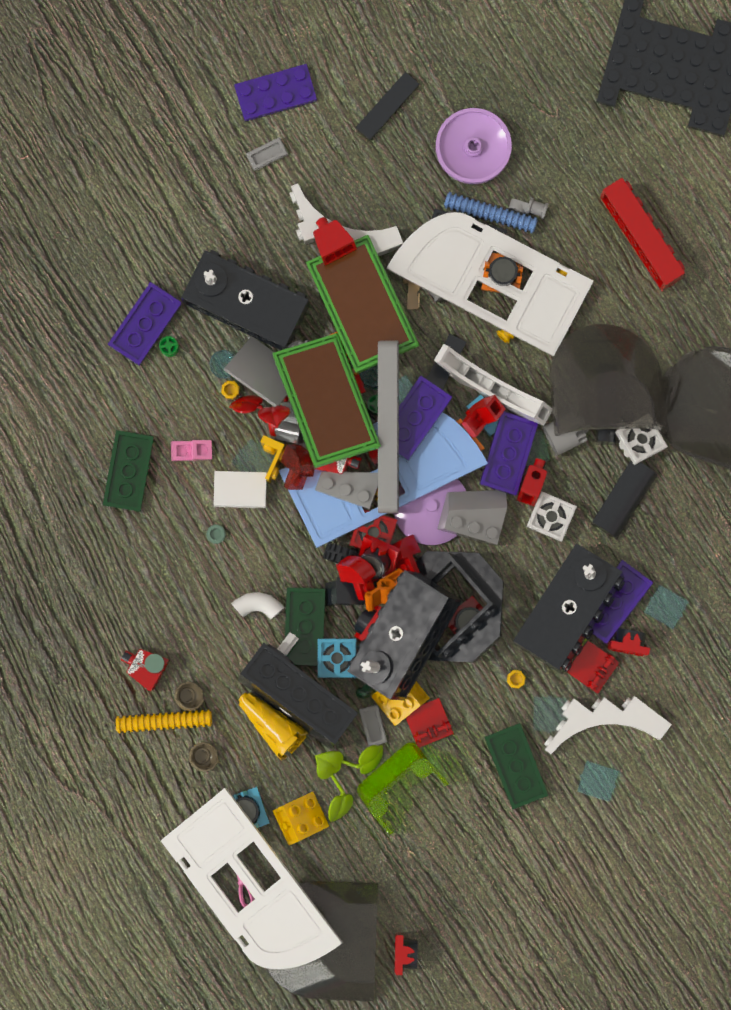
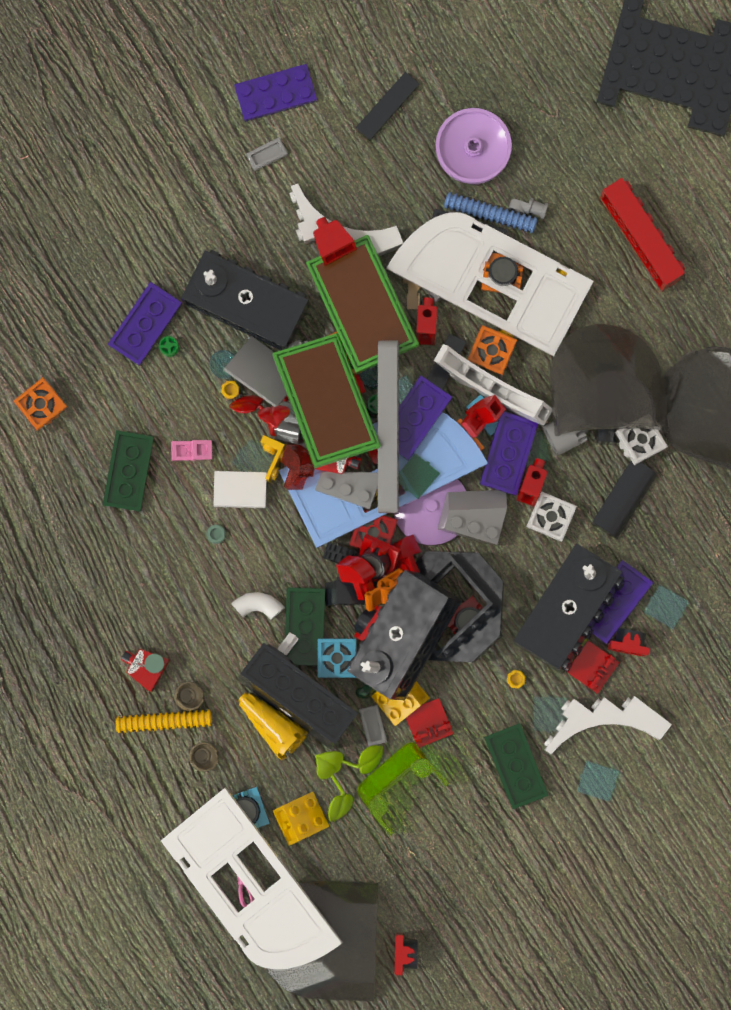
(41, 405): none -> orange piece
(417, 476): none -> clear green piece
(426, 322): none -> red torso
(492, 350): none -> orange piece

